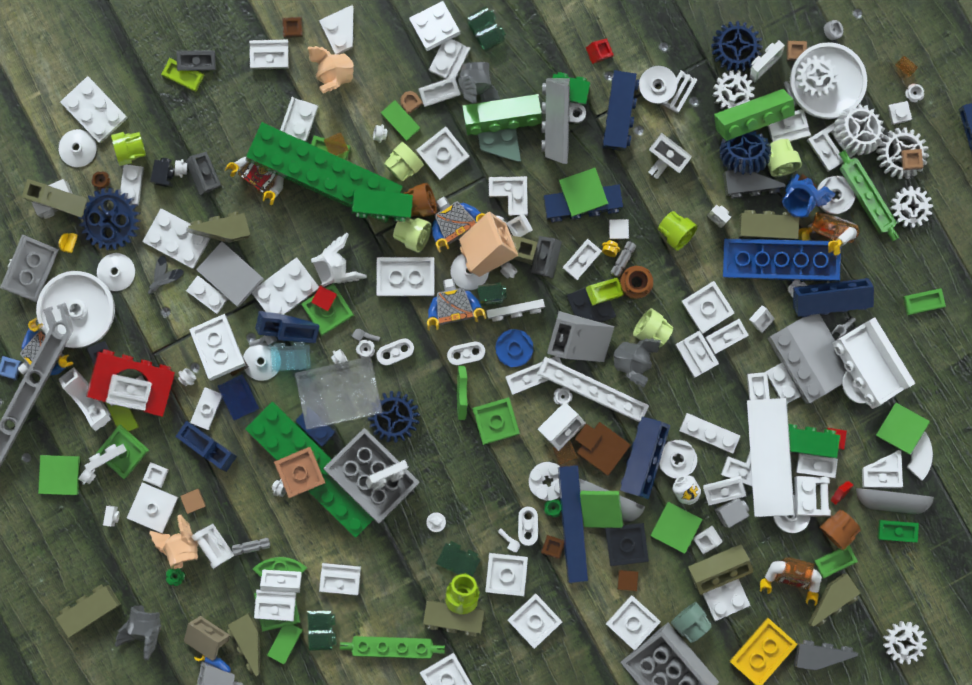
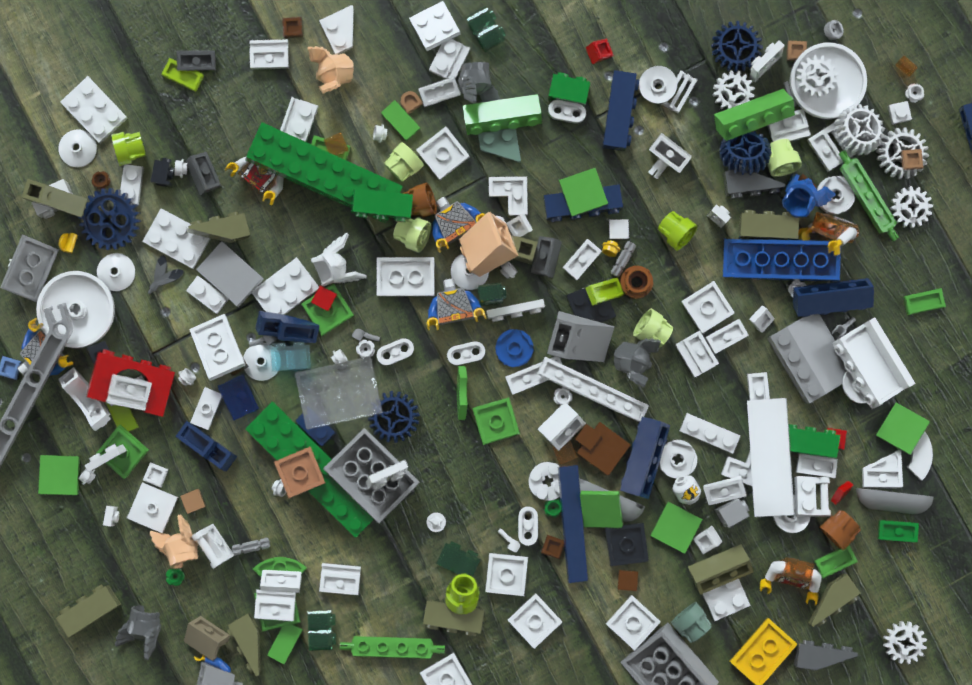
(557, 119): light grey slope -> none
(783, 383): white plate -> none

